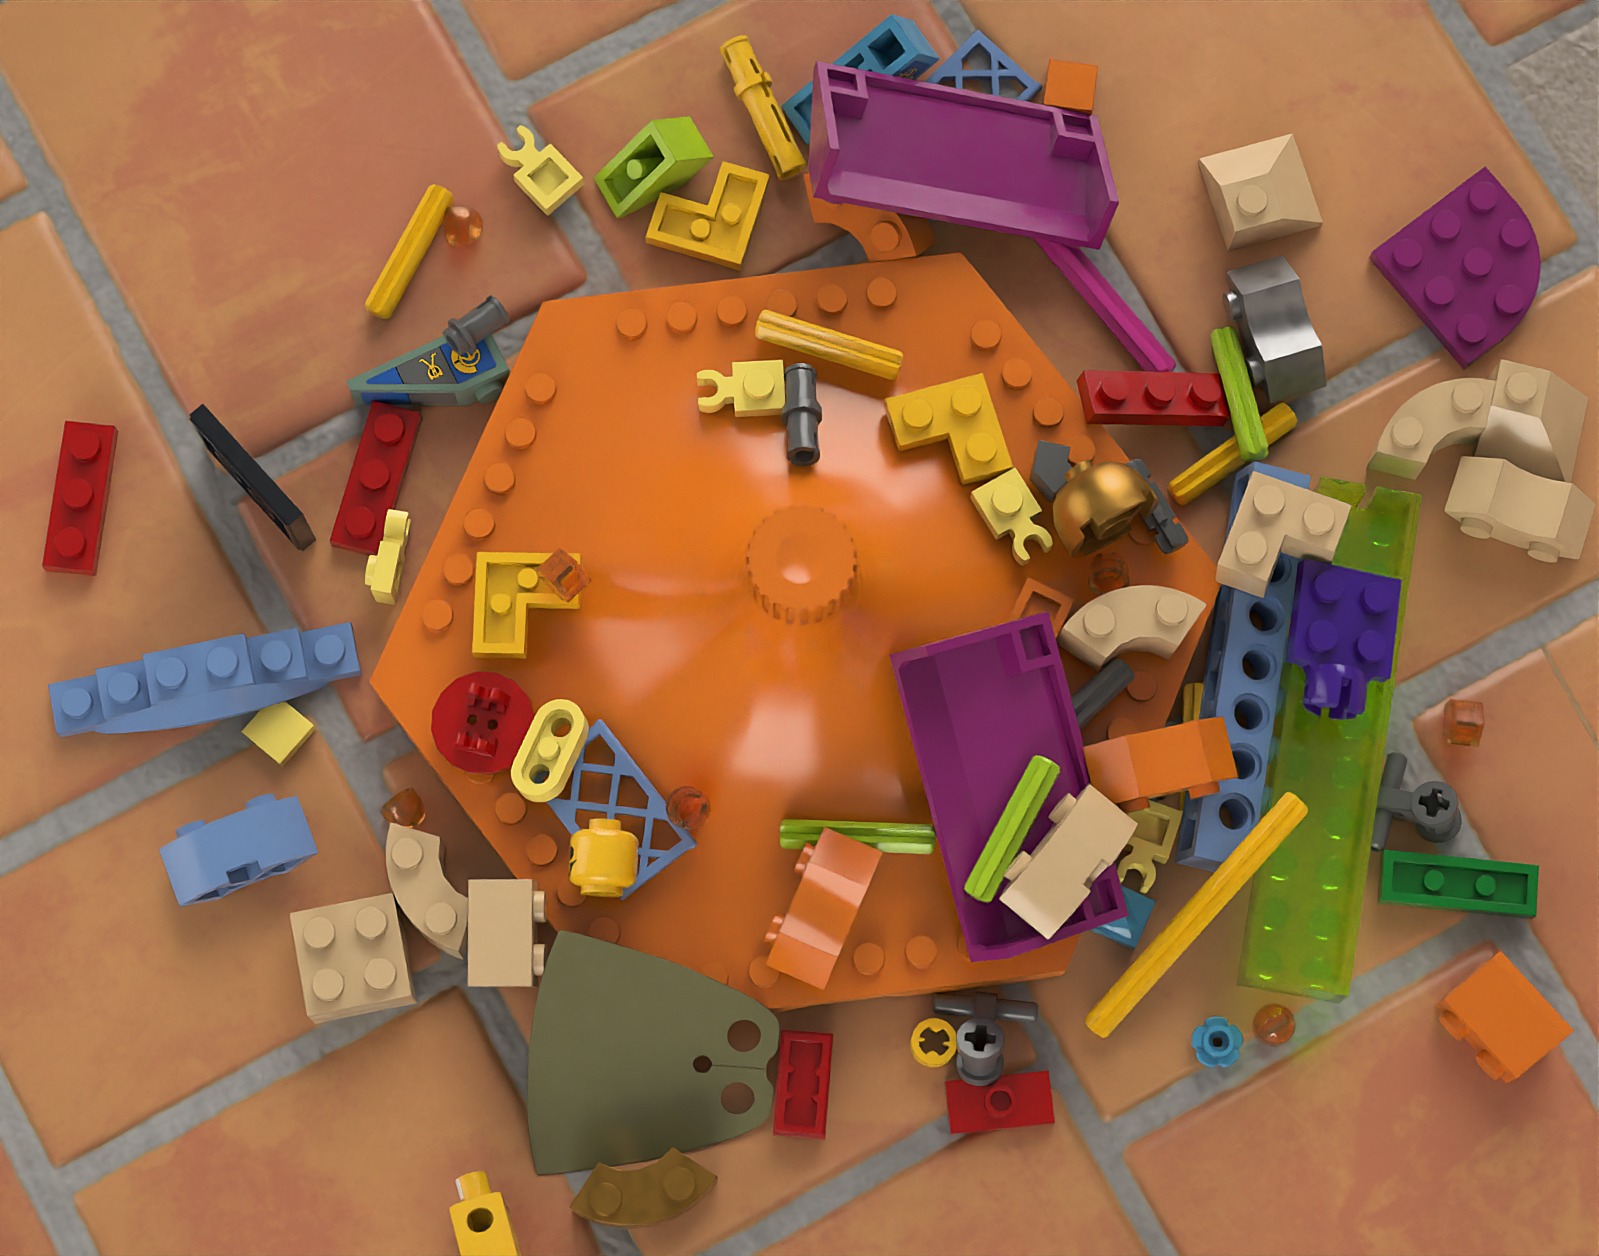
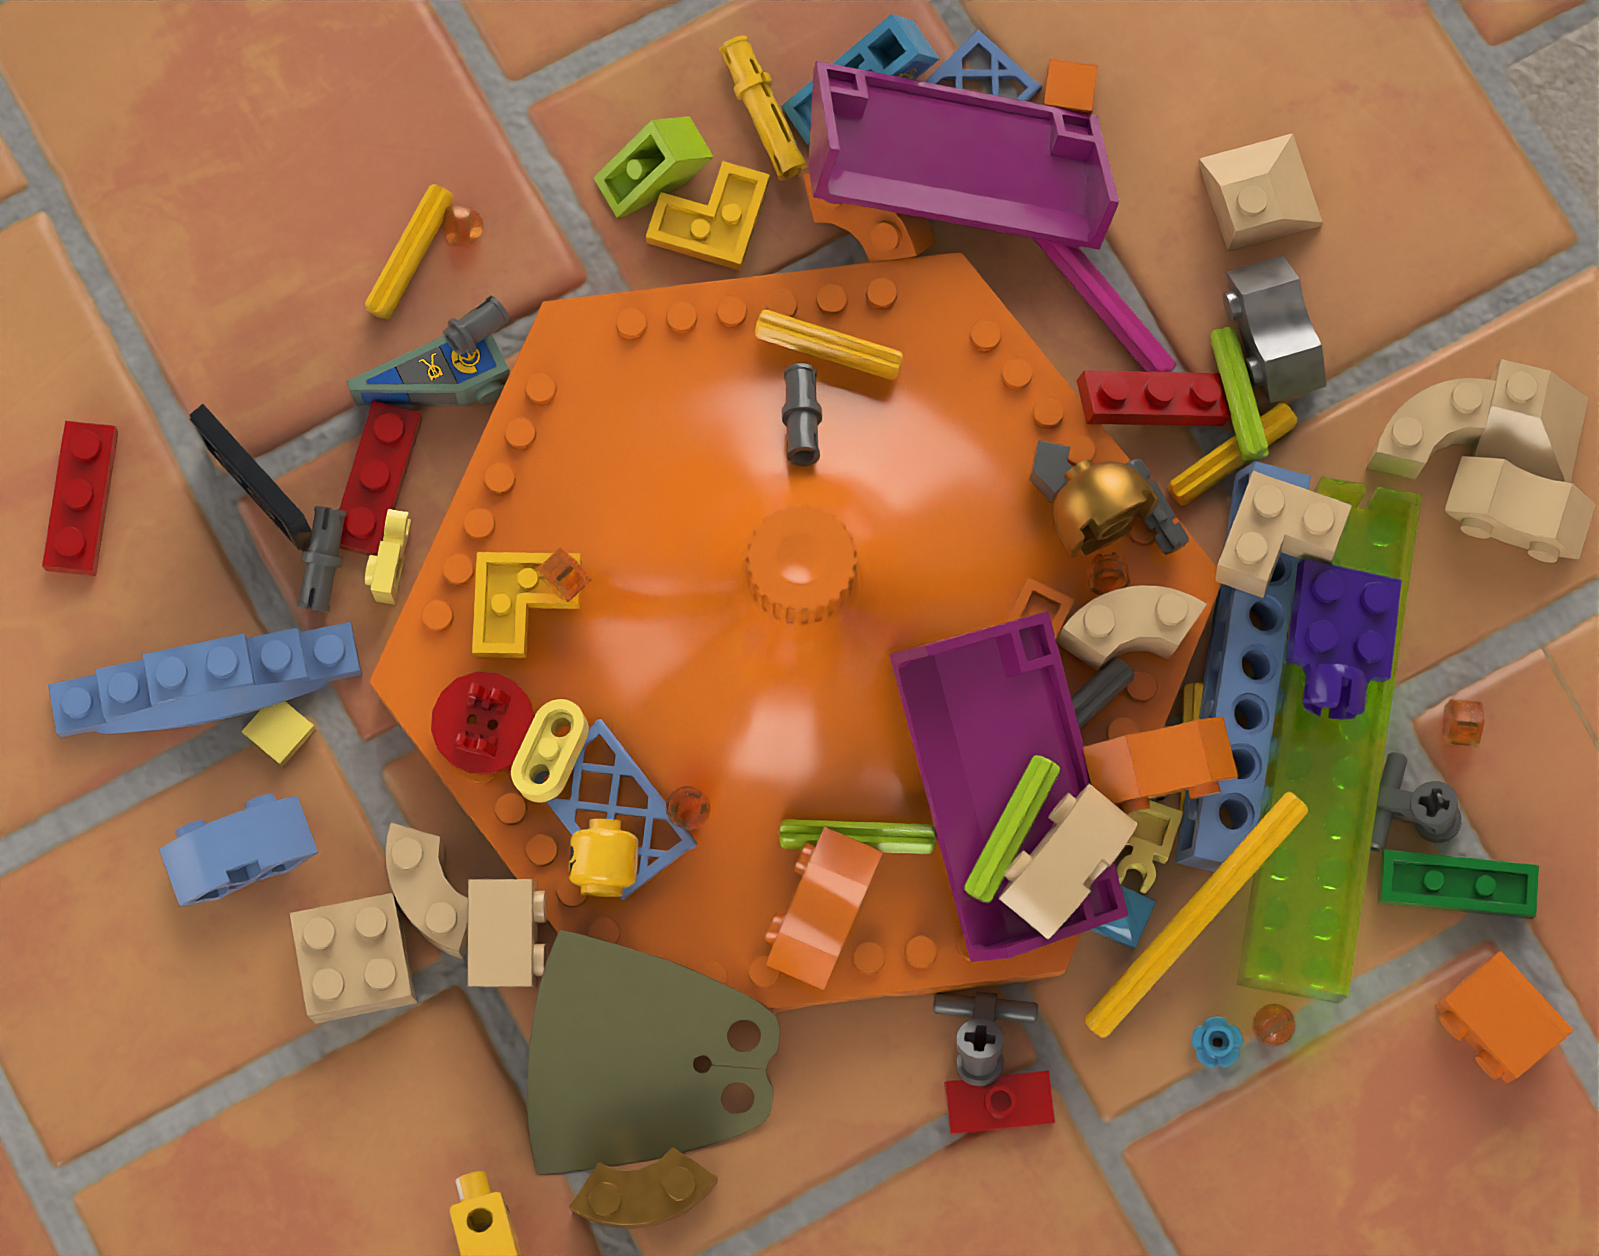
(322, 558): none -> dark grey pin
(404, 809): clear orange hinge -> none
(543, 174): light yellow plate -> none
(754, 388): light yellow plate -> none
(803, 1084): red plate -> none
(935, 1026): yellow bush -> none
(953, 412): yellow plate -> none
(1010, 508): light yellow plate -> none
(1466, 267): magenta plate -> none

